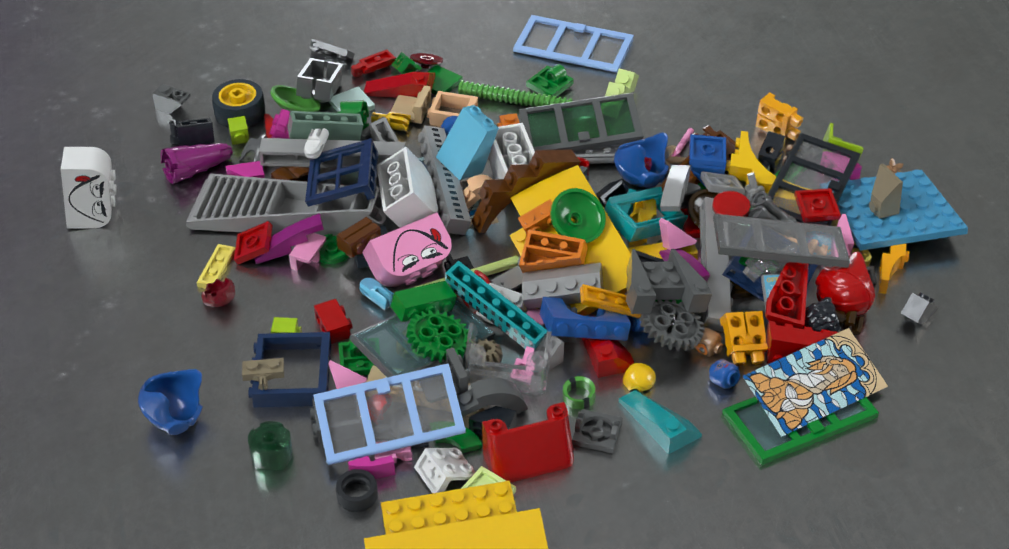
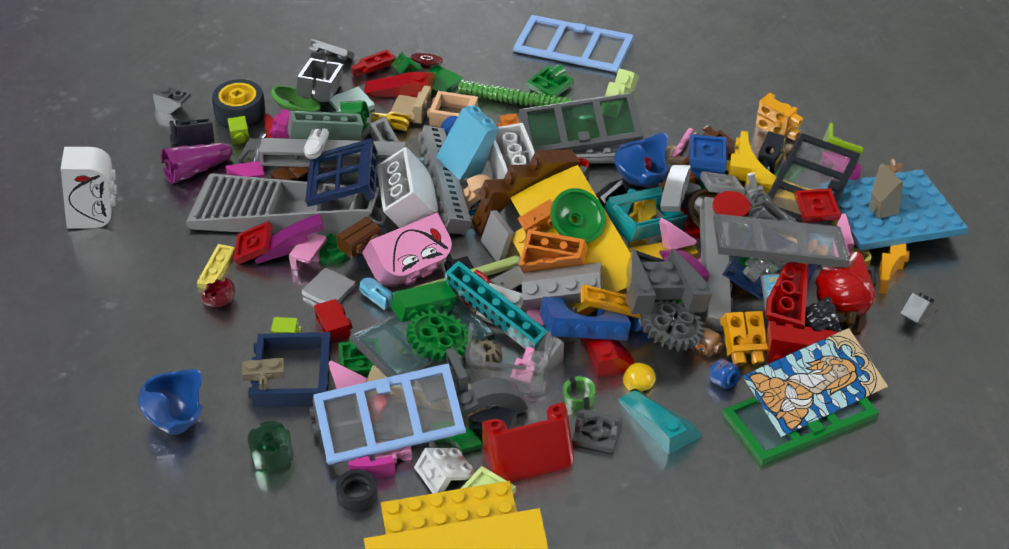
(328, 286): none -> light grey tile
(497, 236): none -> light grey tile

